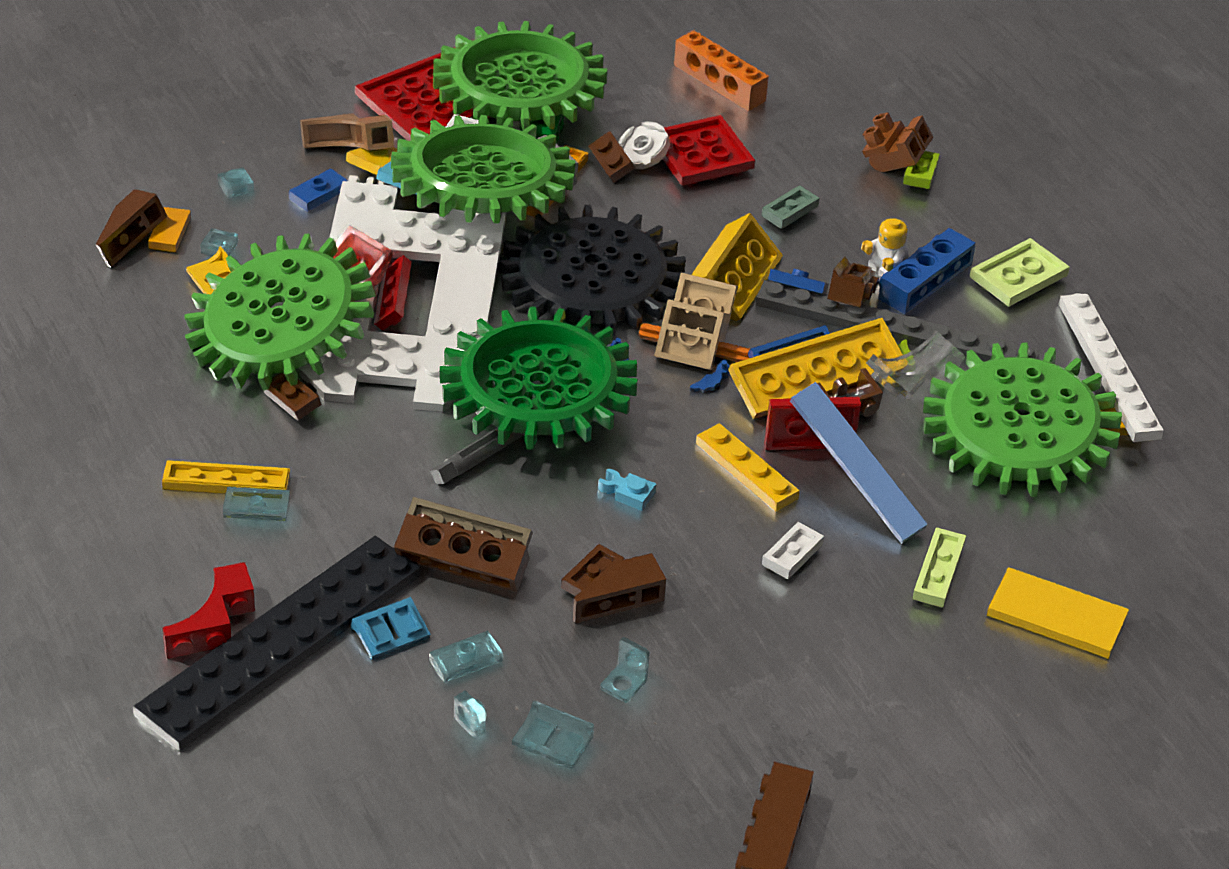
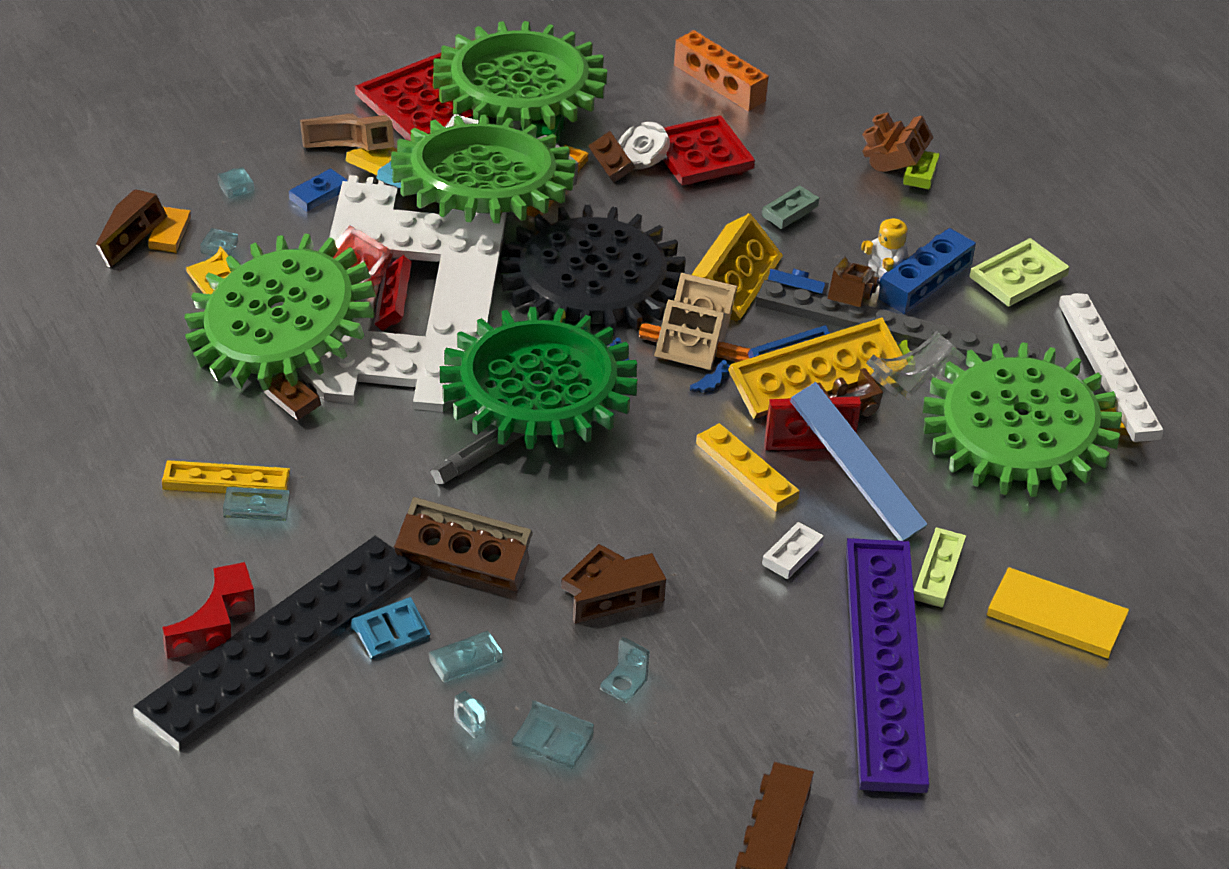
(630, 490): medium azure plate -> none
(886, 667): none -> dark purple plate

